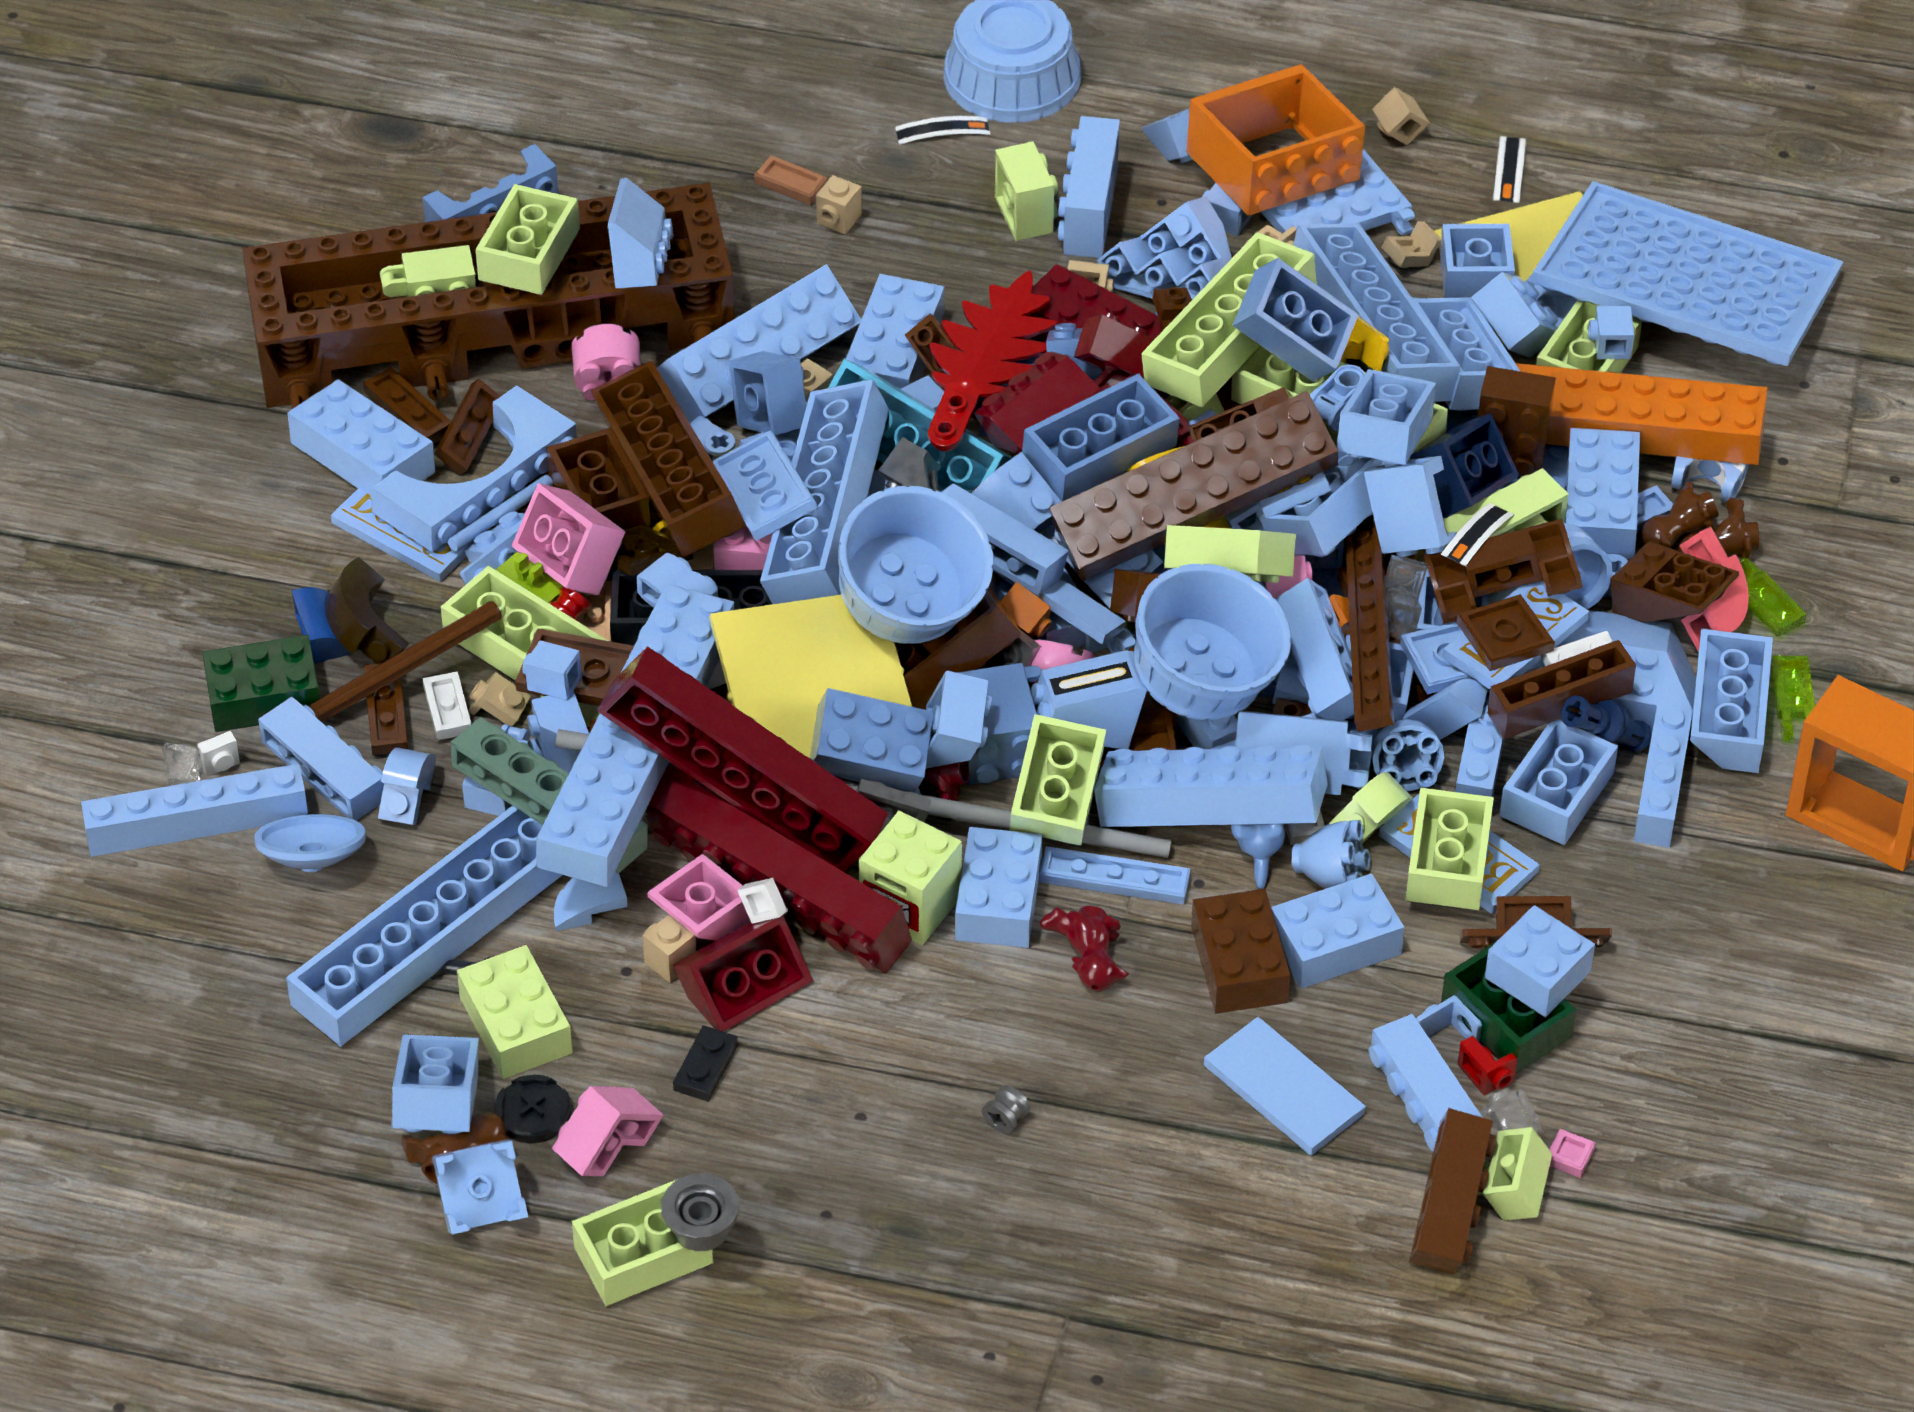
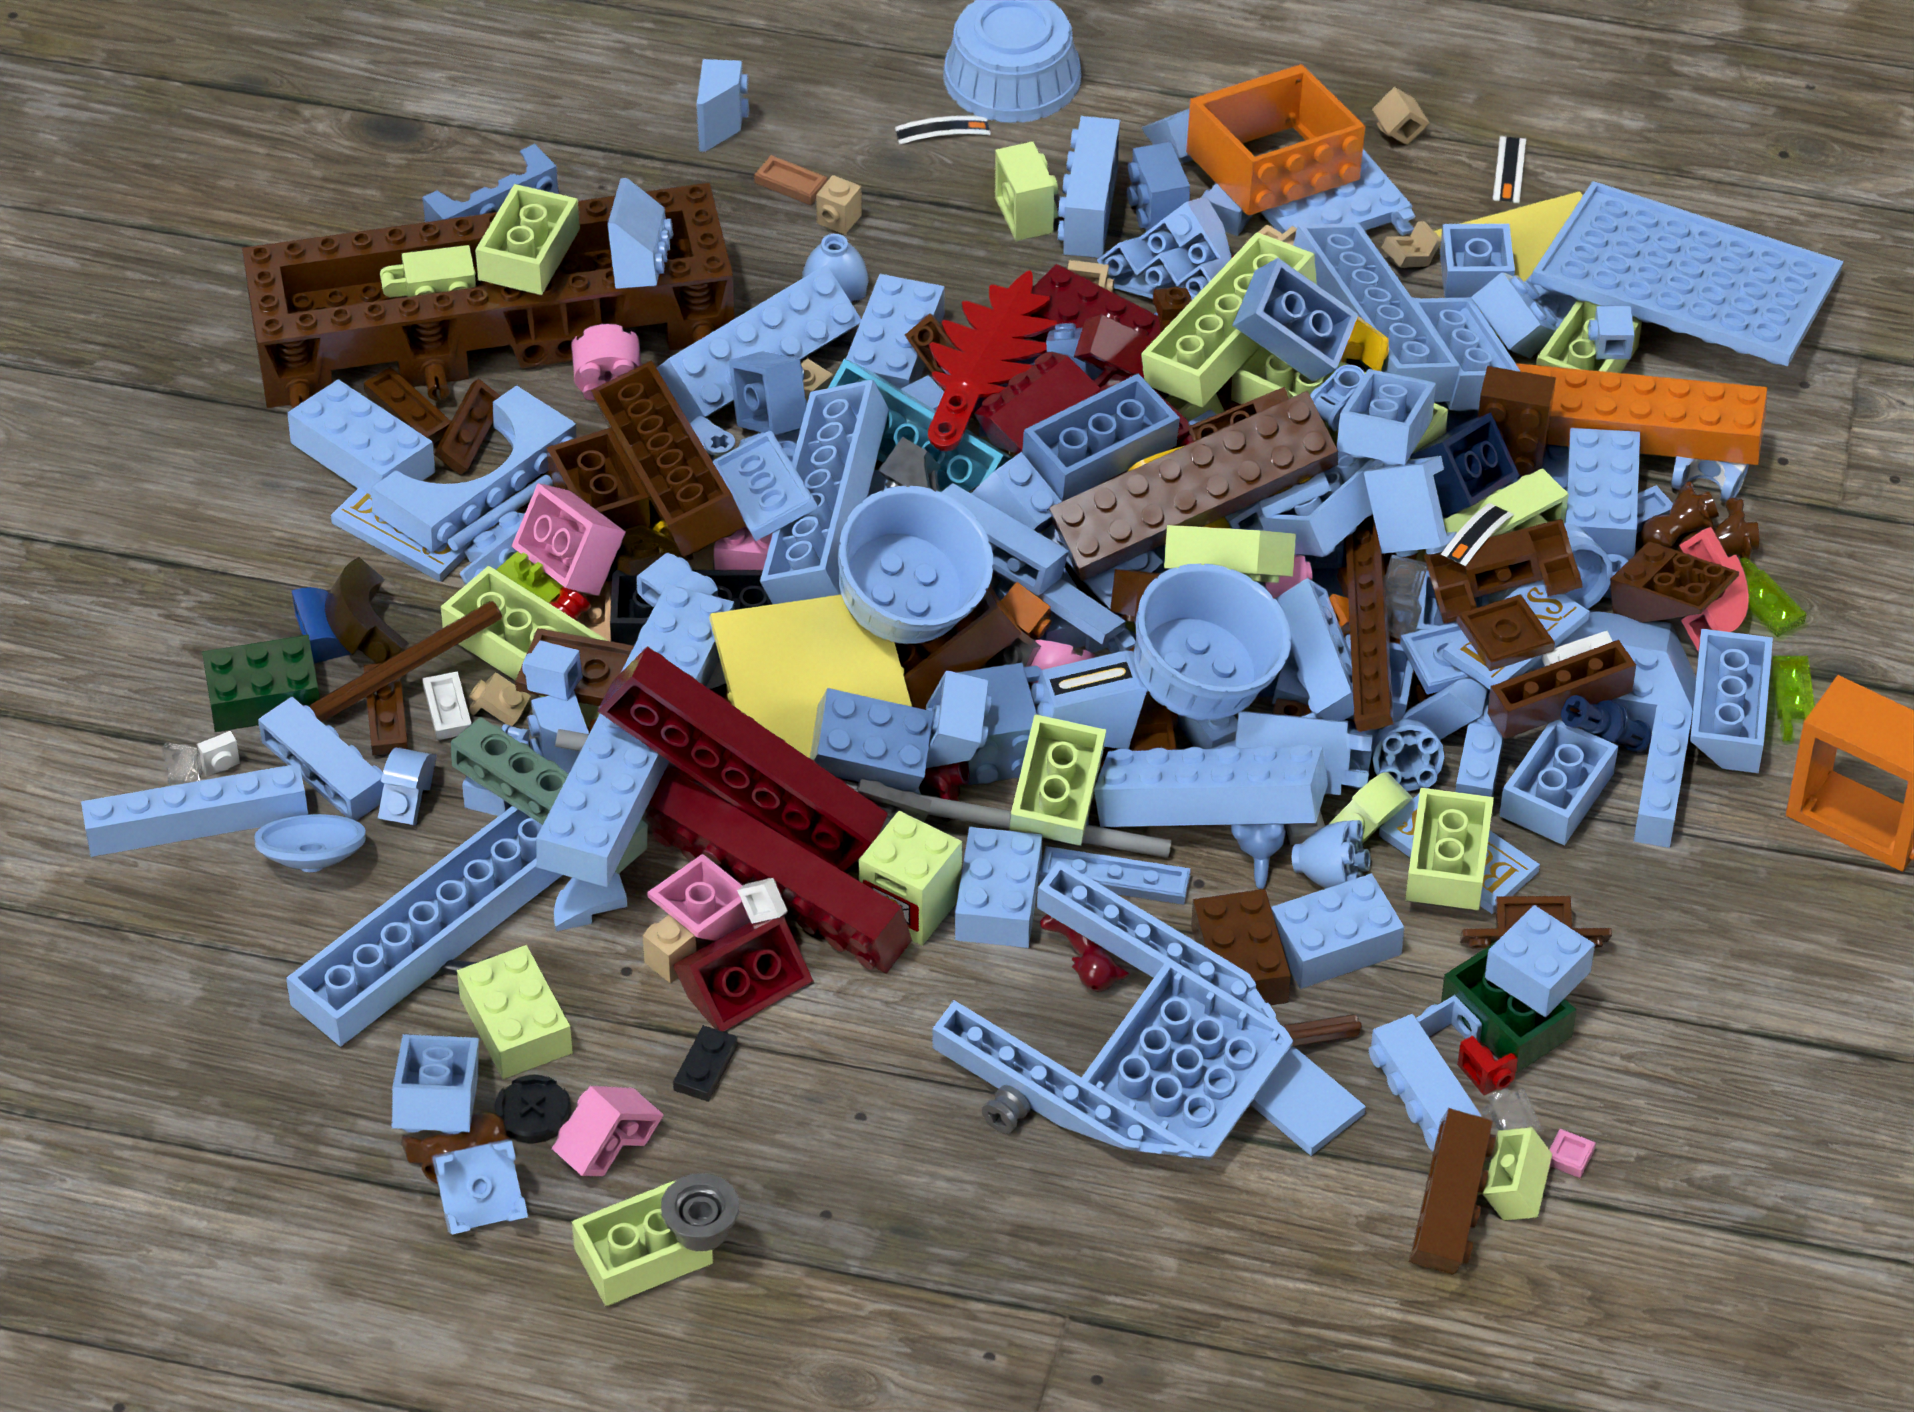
(720, 101): none -> light blue slope
(843, 262): none -> light blue piece
(1157, 183): none -> medium blue brick
(1176, 1063): none -> light blue wedge
(1324, 1029): none -> reddish brown axle

